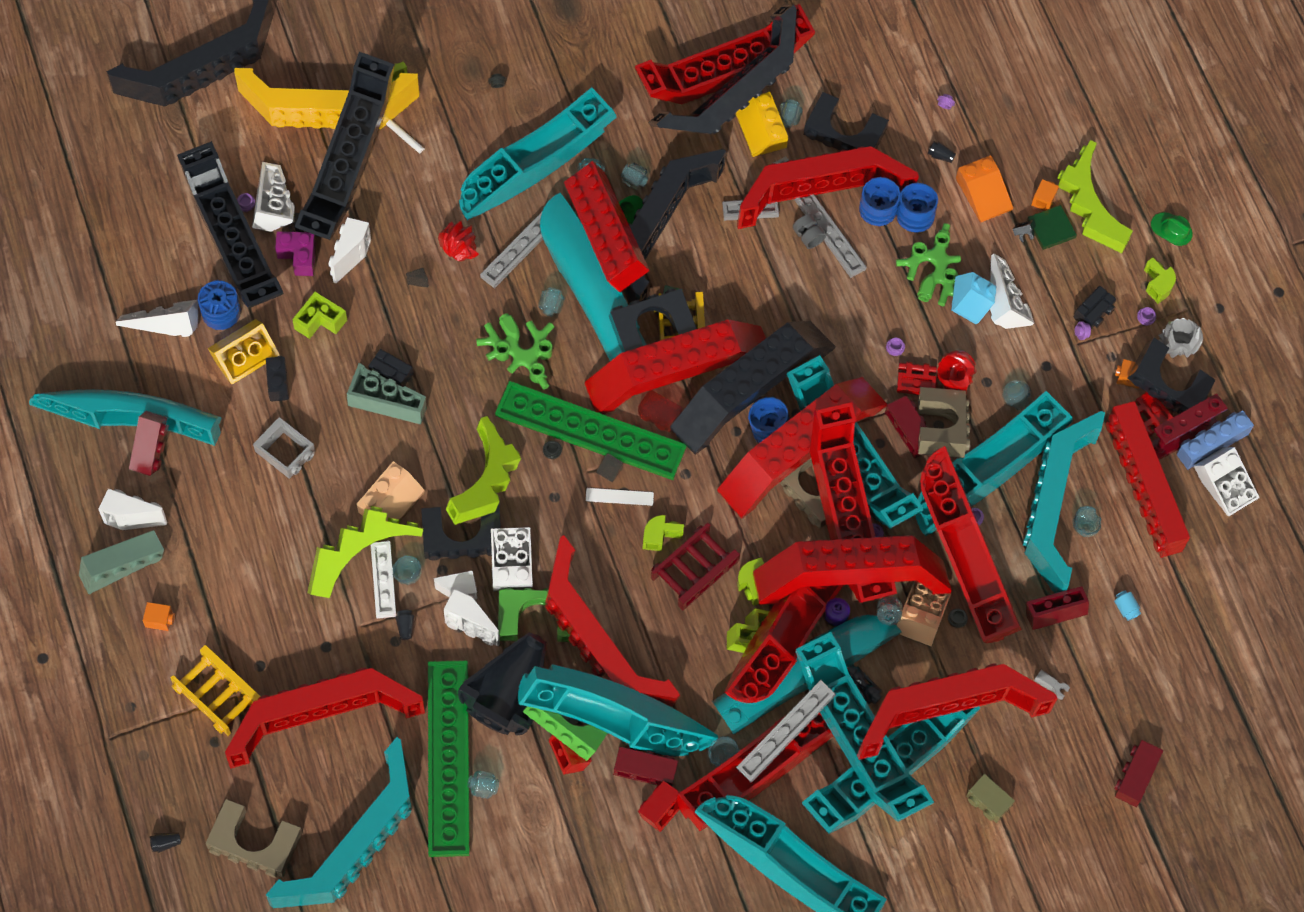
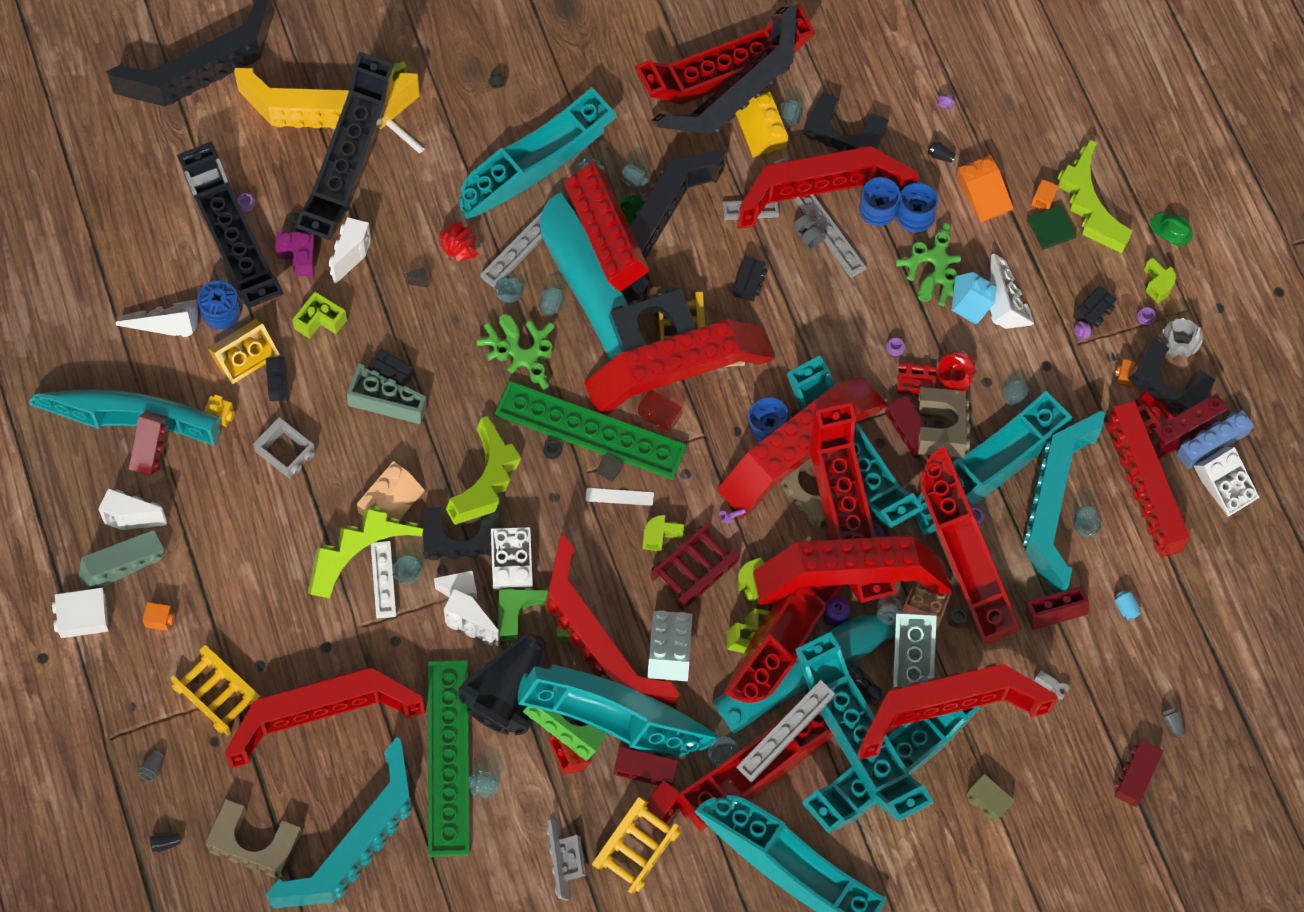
(80, 613): none -> white brick
(150, 768): none -> dark grey cone
(221, 408): none -> yellow brick
(273, 201): white wedge -> none
(405, 624): black cone -> none
(509, 289): none -> clear light blue hair
(567, 858): none -> light grey bracket
(616, 843): none -> yellow fence
(670, 645): none -> light aqua brick
(729, 516): none -> medium lavender hand
(748, 381): black slope -> none
(749, 279): none -> black brick
(914, 648): none -> light aqua brick
(1024, 228): tile -> none
(1174, 722): none -> dark grey cone

